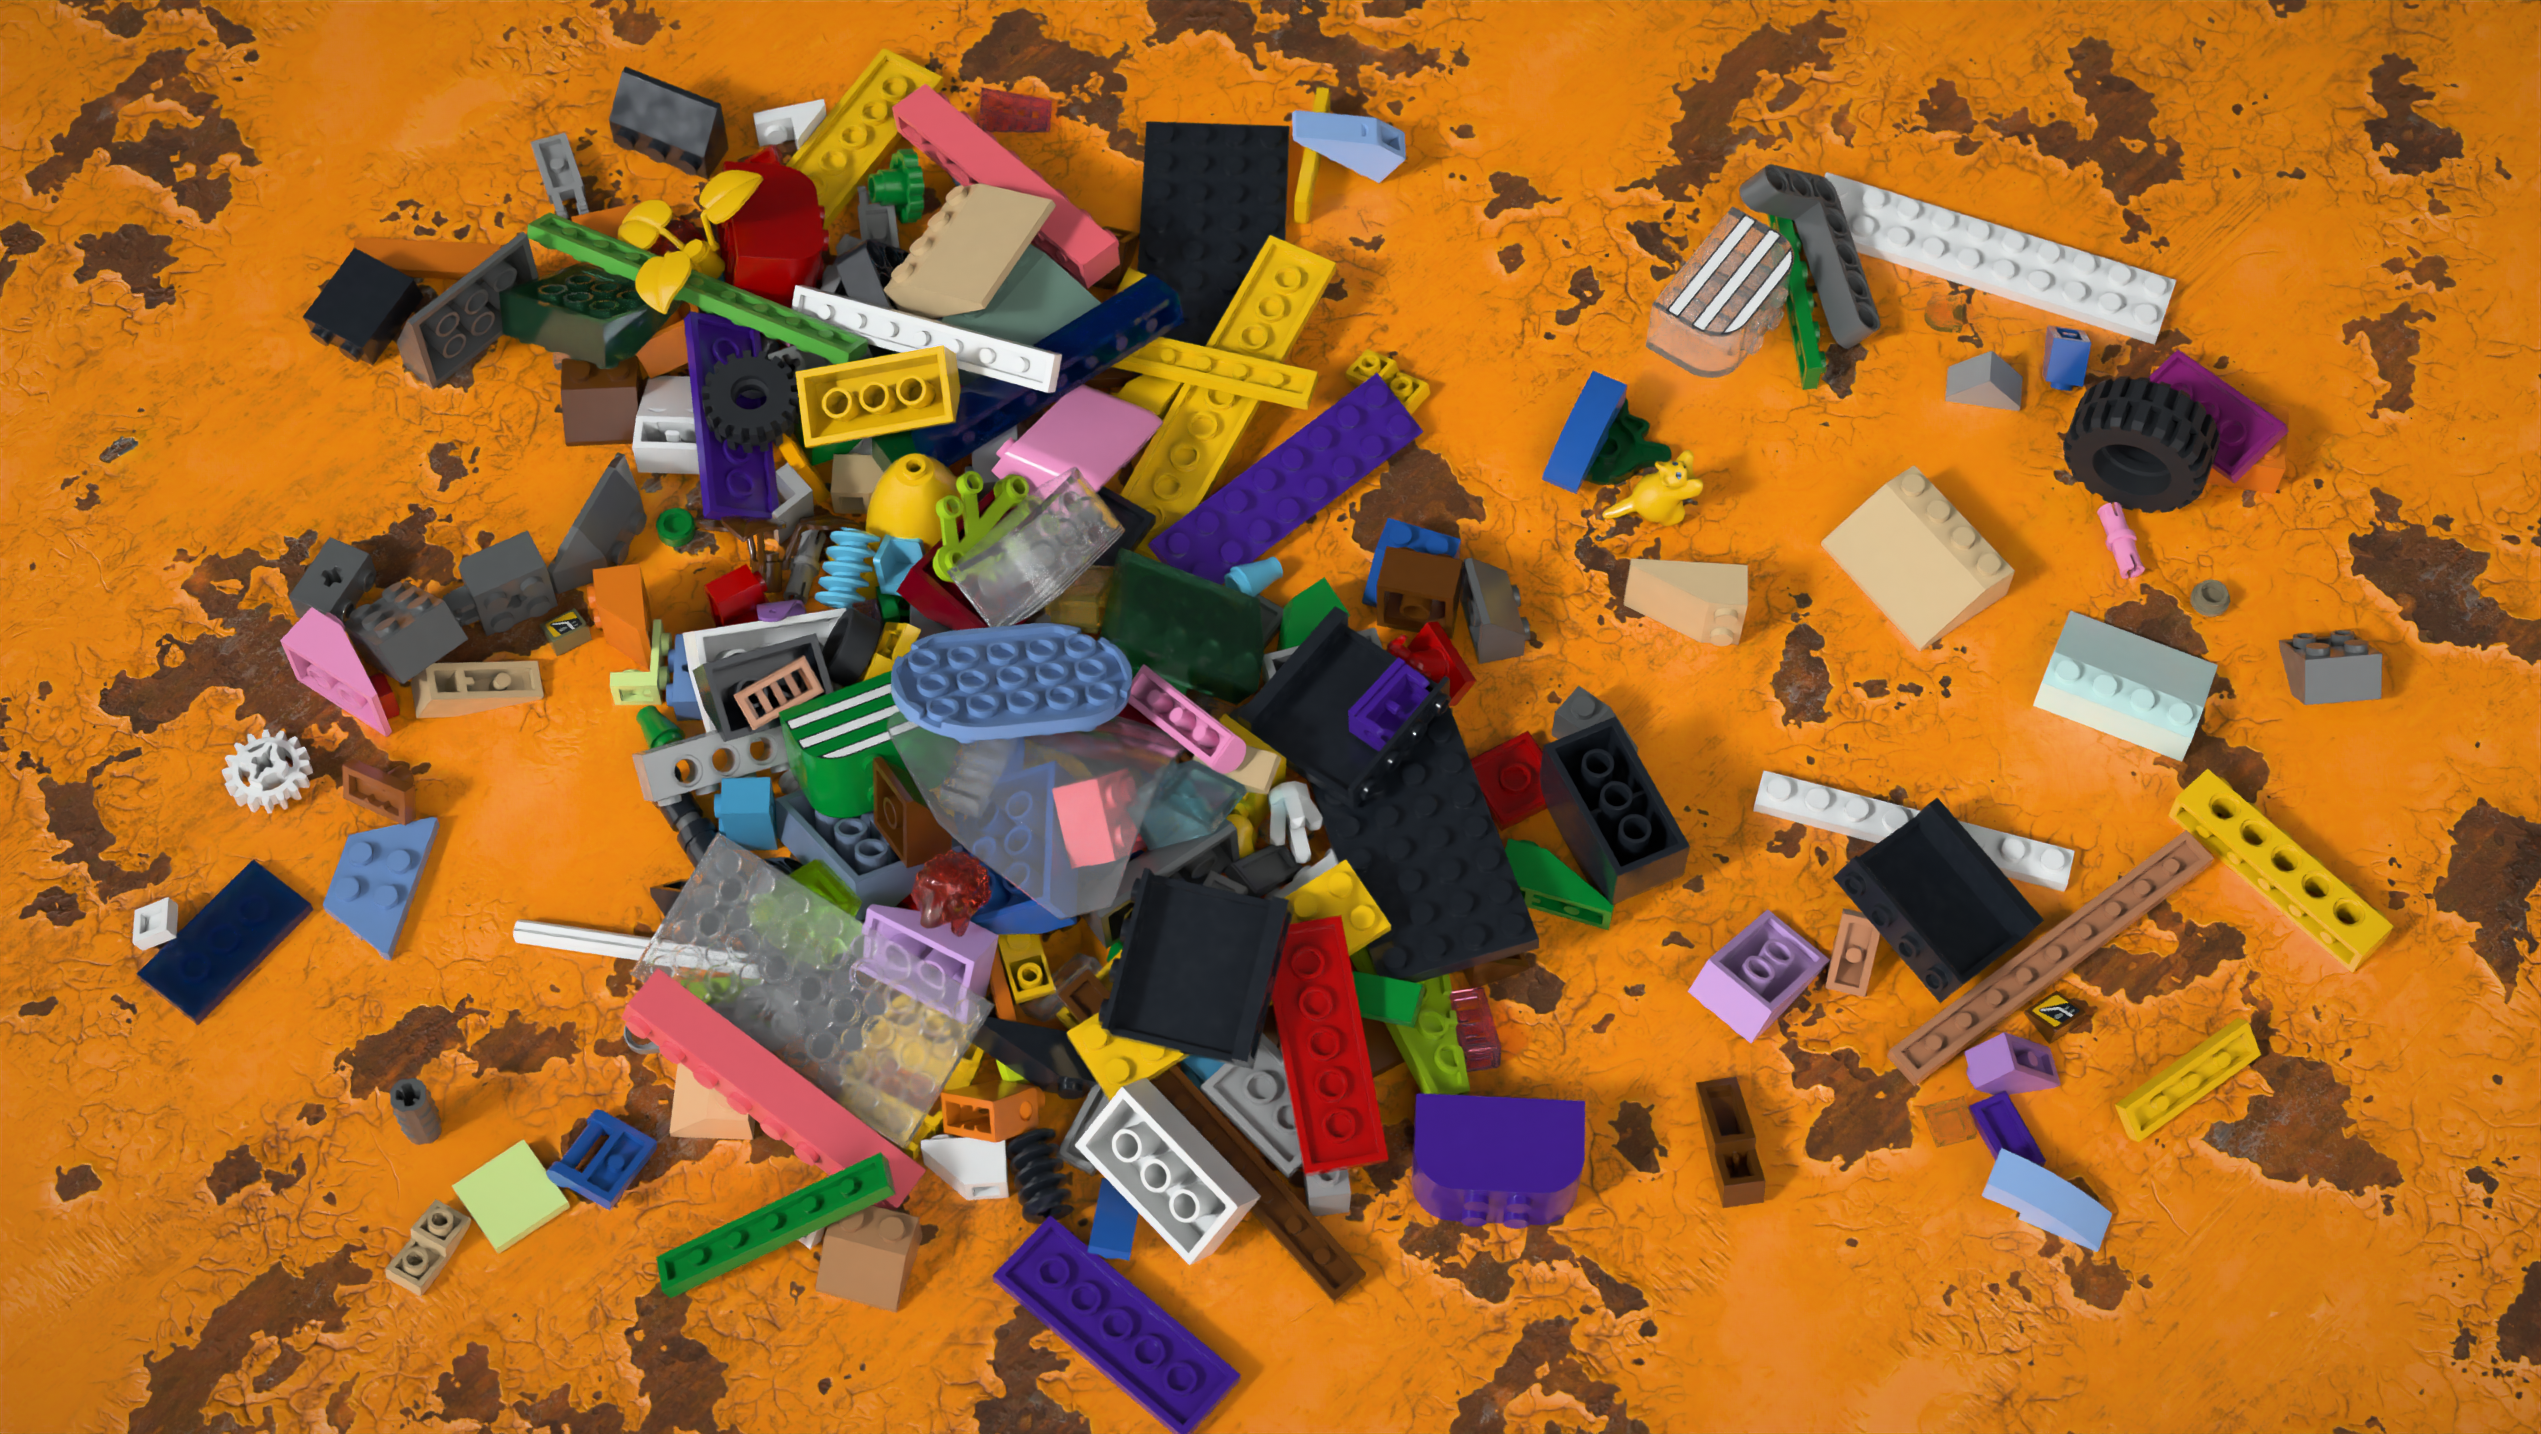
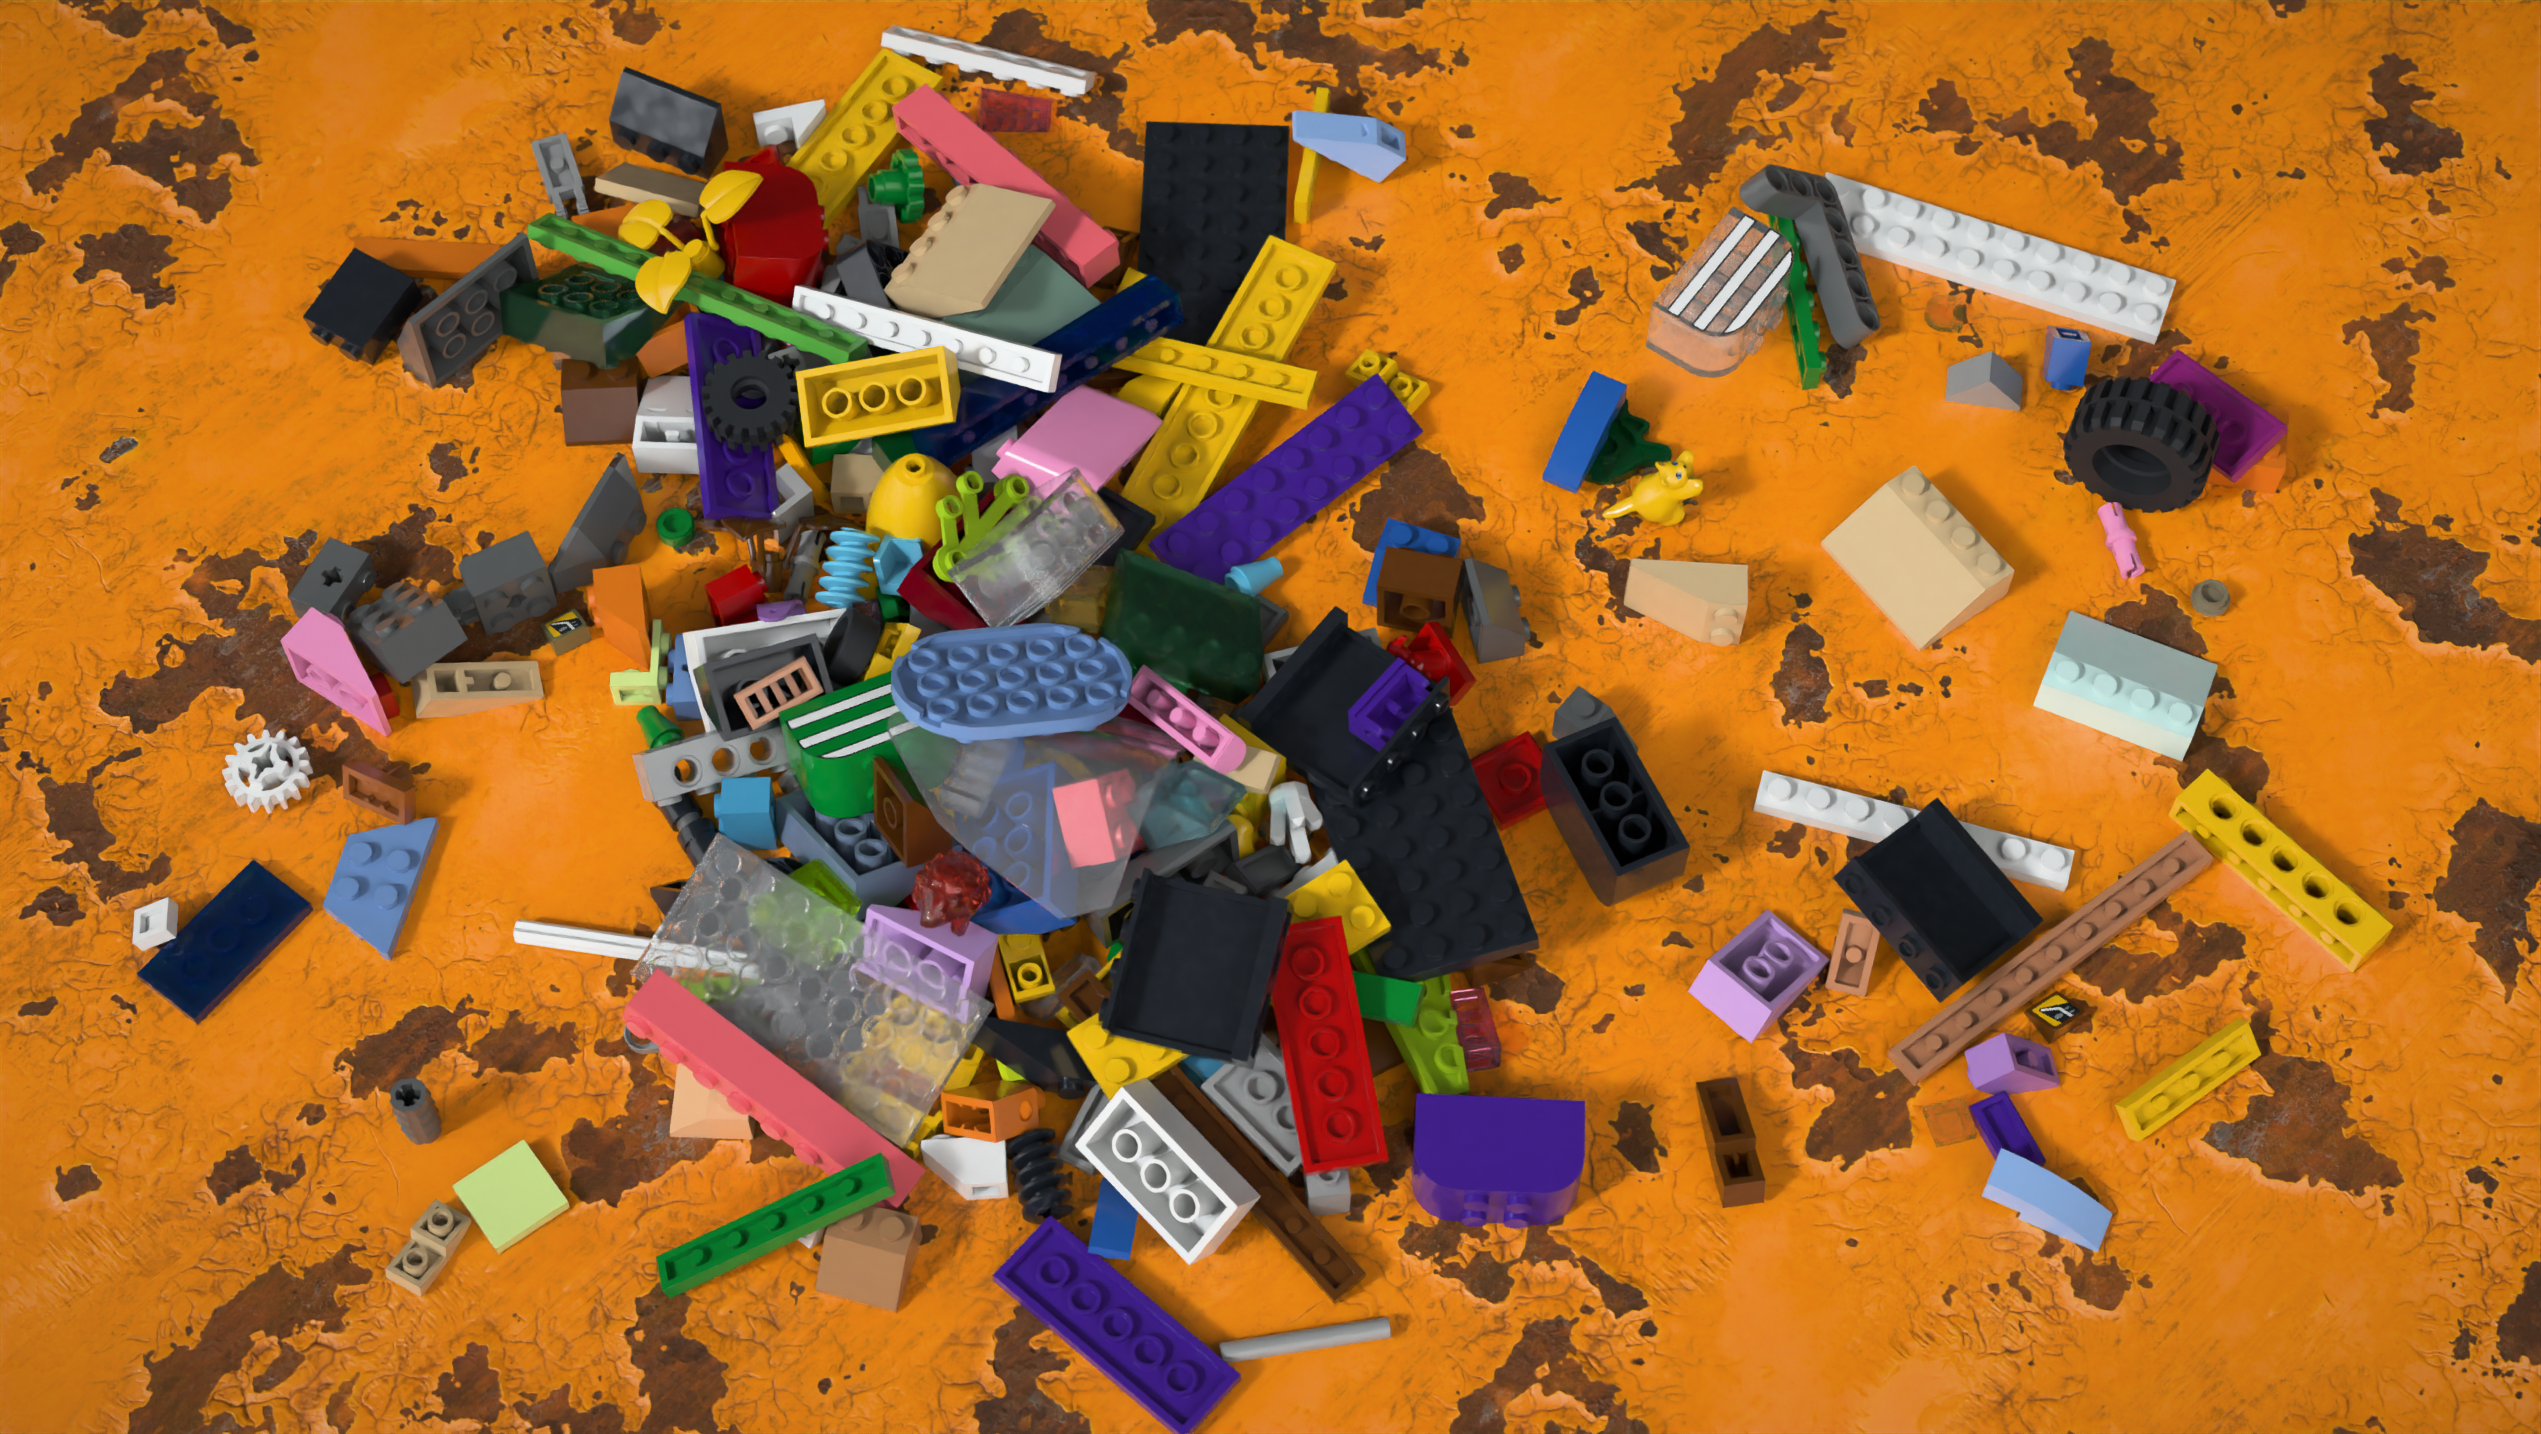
(612, 1166): blue plate -> none
(644, 184): none -> tan tile
(975, 57): none -> white plate
(1305, 613): green slope -> none
(1305, 1340): none -> light grey piece
(1554, 887): green slope -> none
(2331, 668): slope -> none

